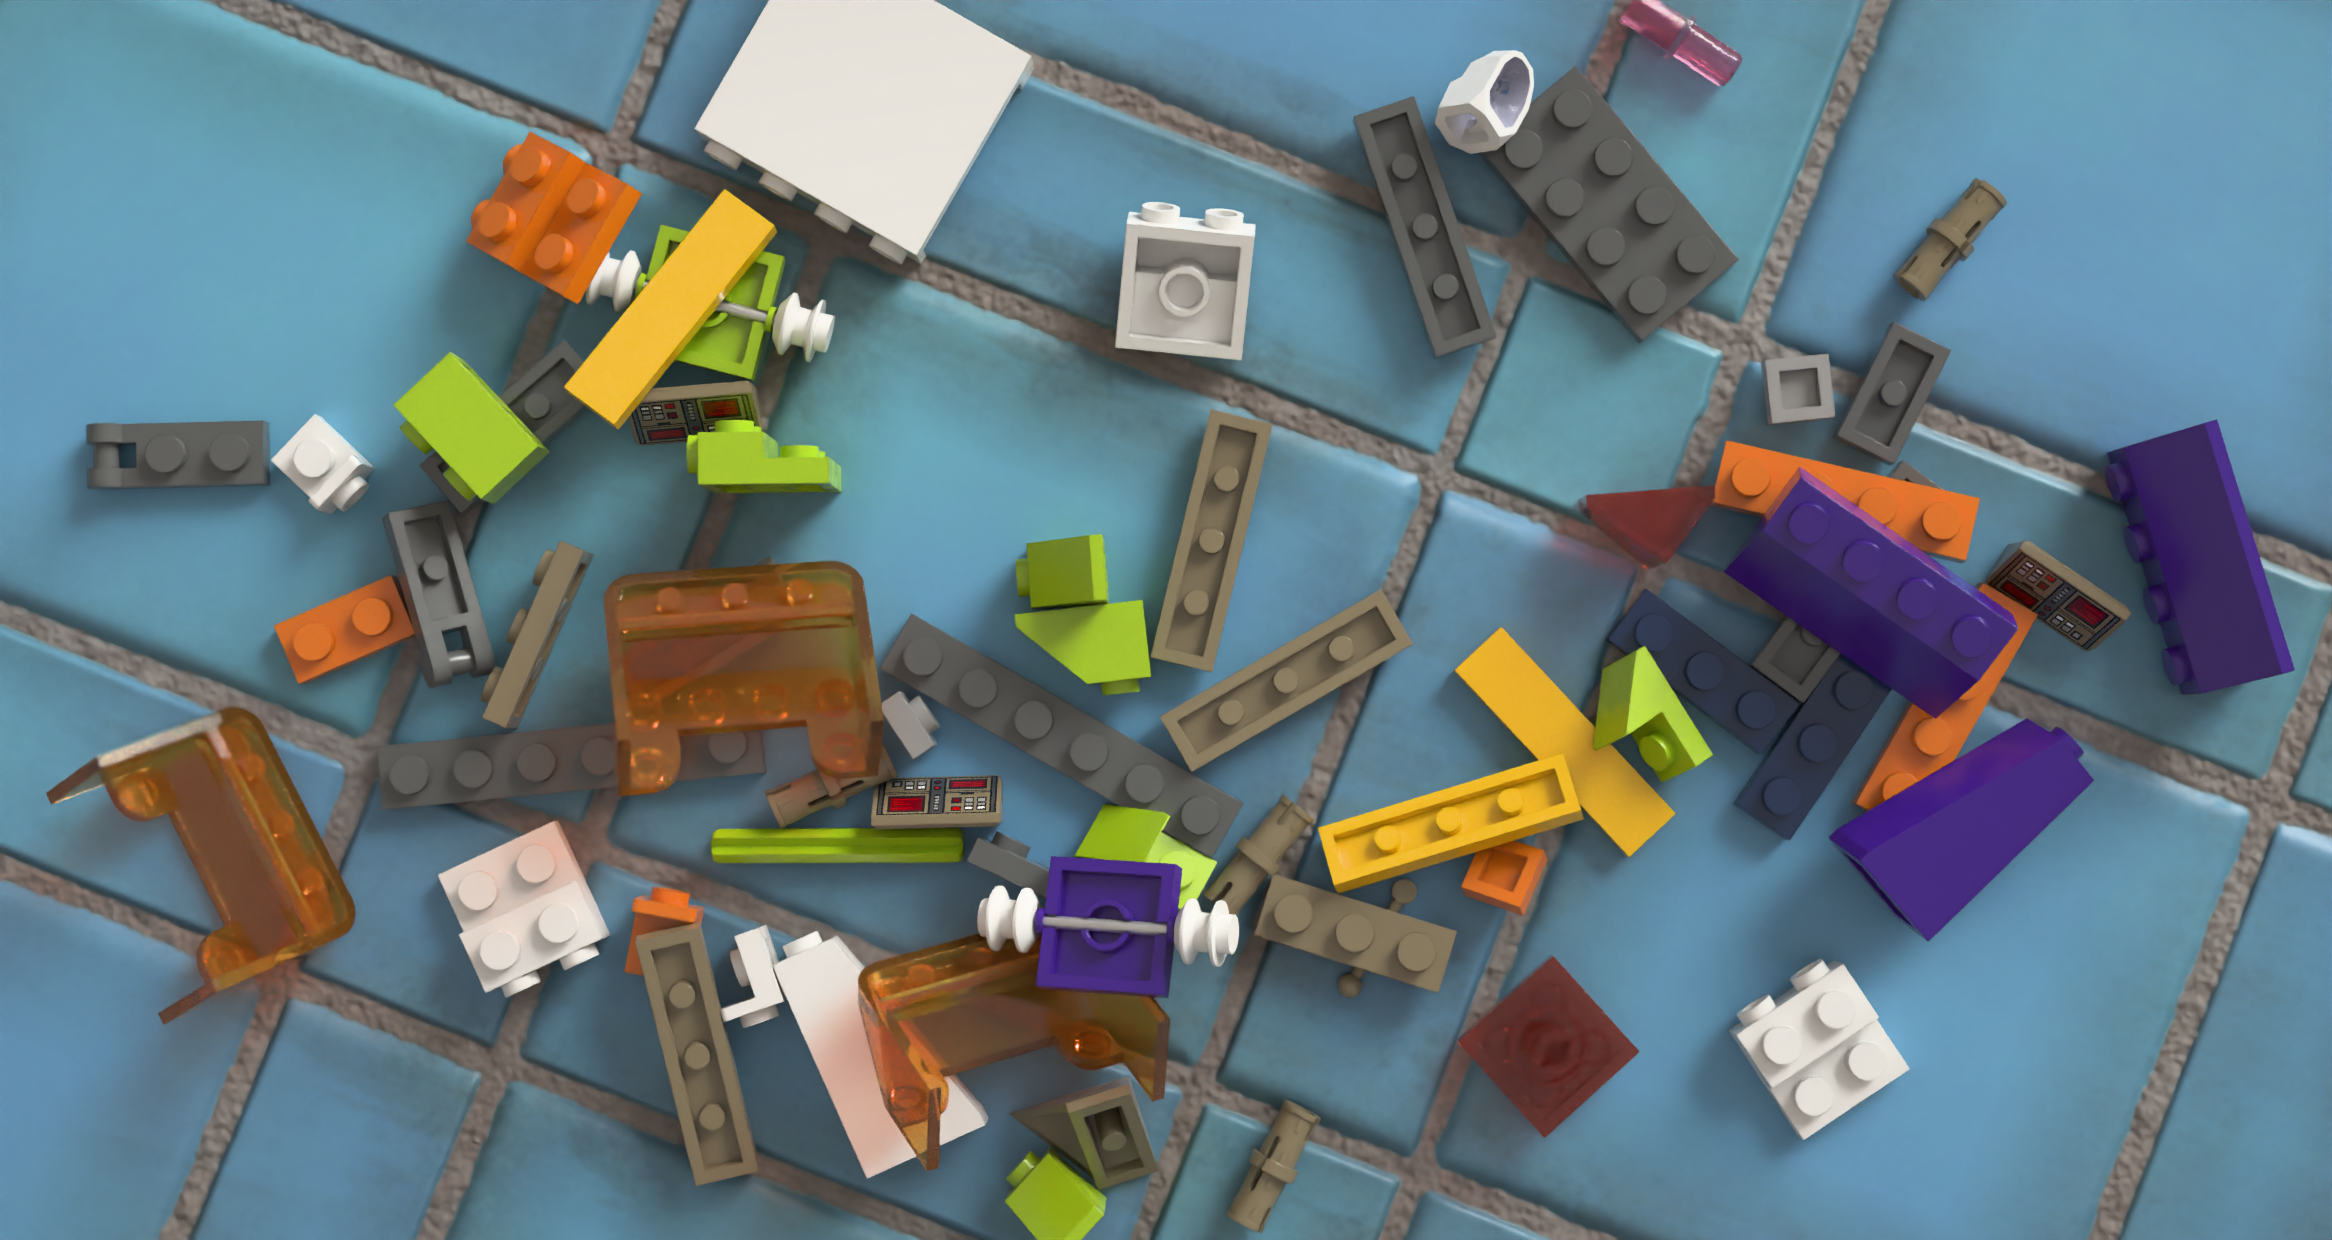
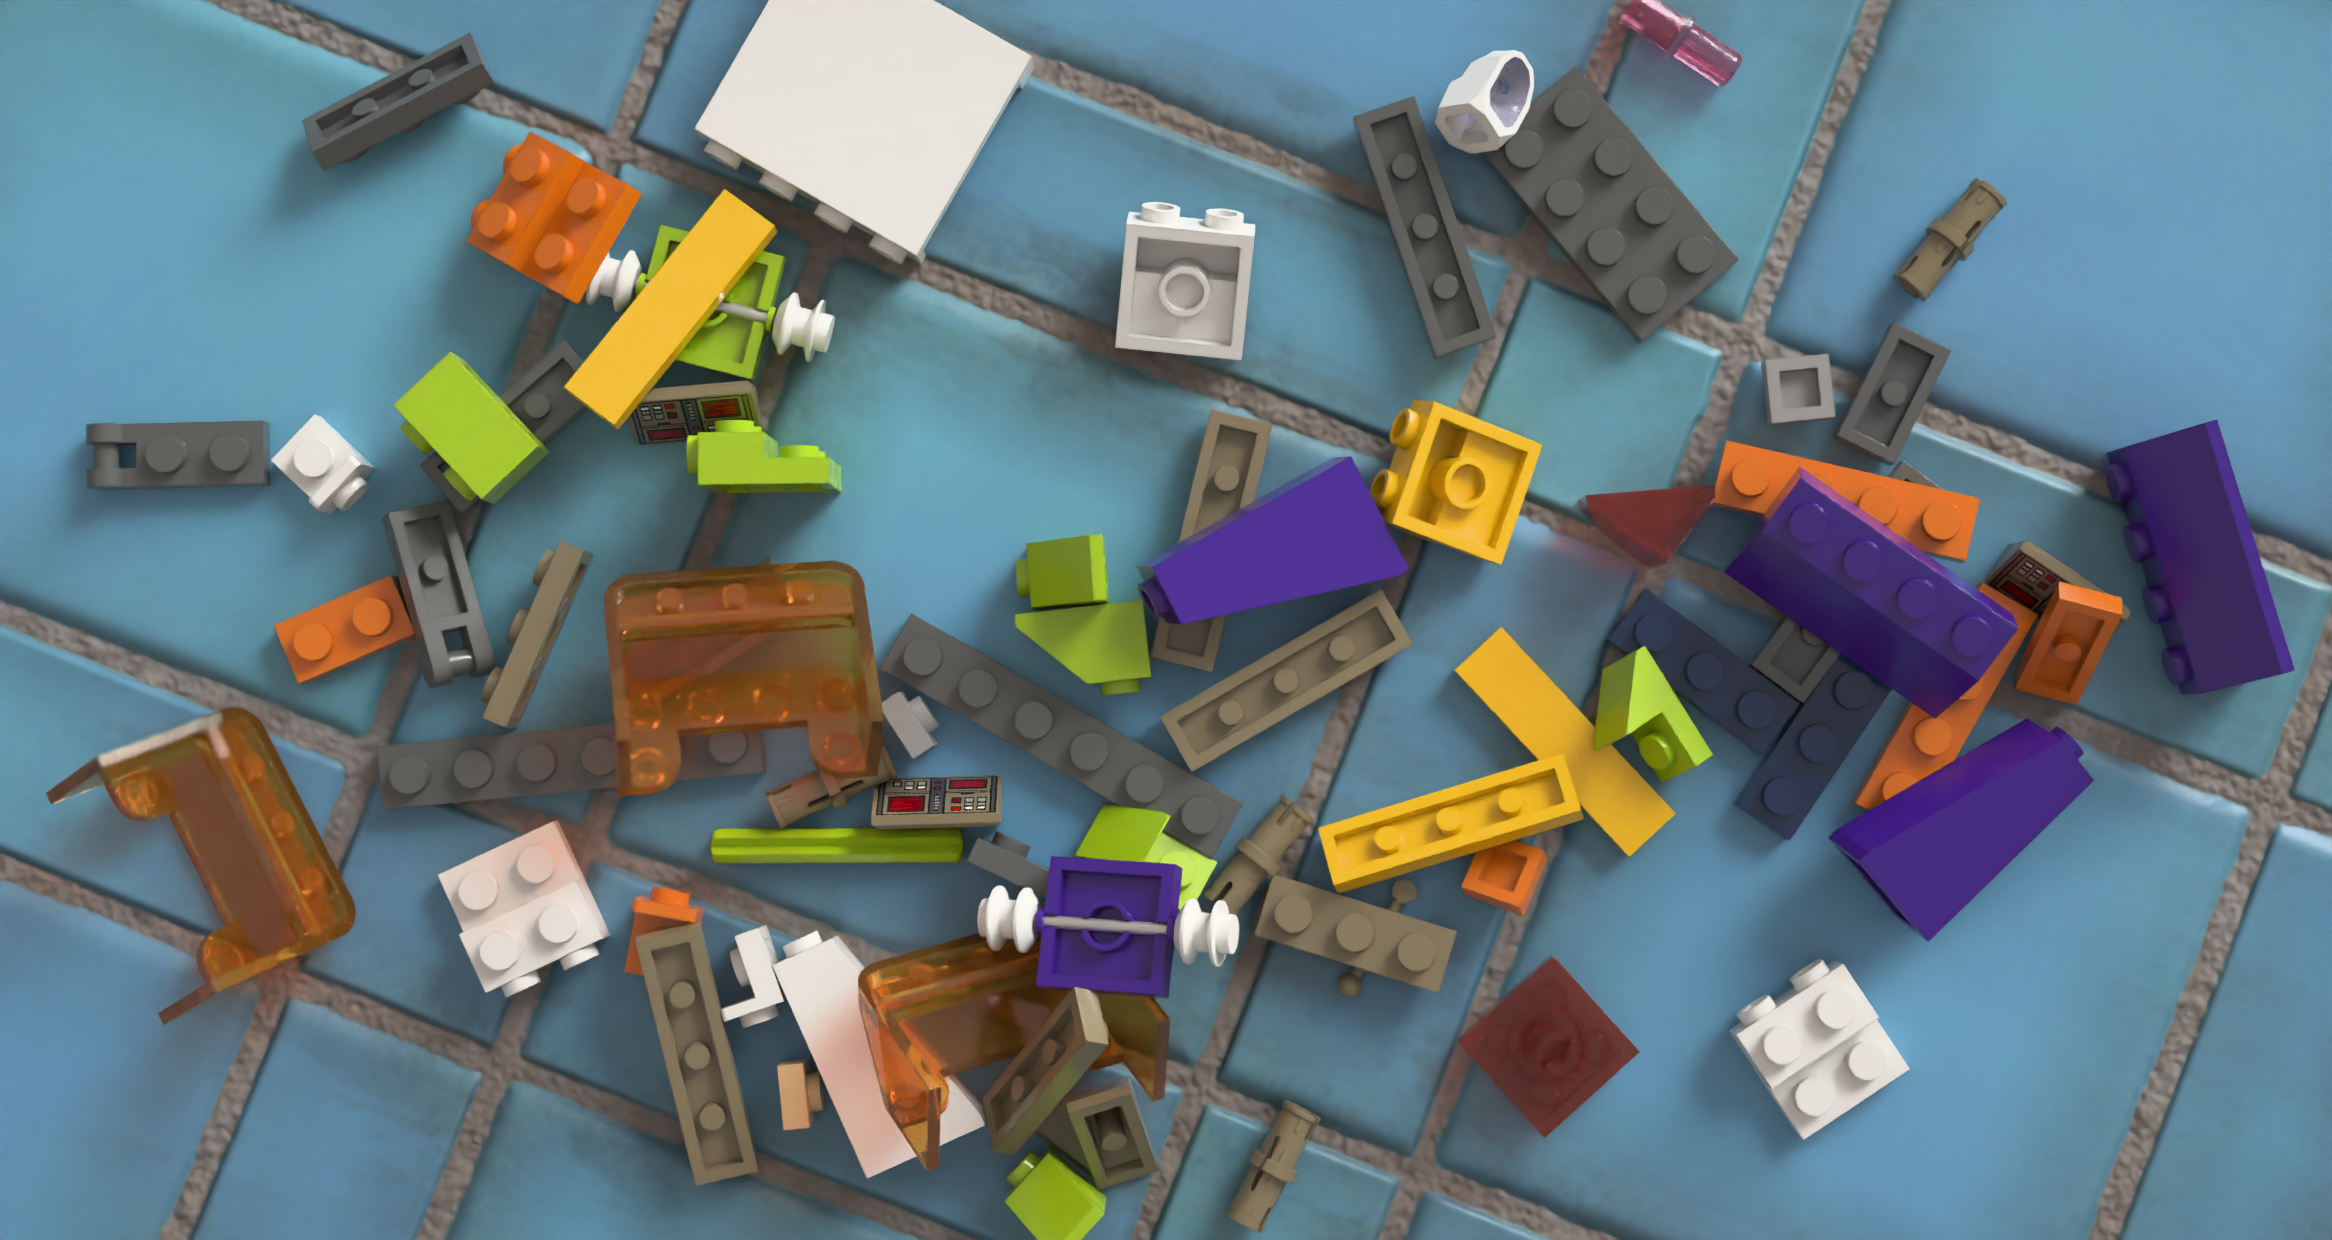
(397, 102): none -> dark grey plate
(799, 1093): none -> tan plate
(1045, 1070): none -> dark tan plate
(1282, 547): none -> dark purple slope
(1455, 480): none -> yellow plate
(2068, 643): none -> orange plate

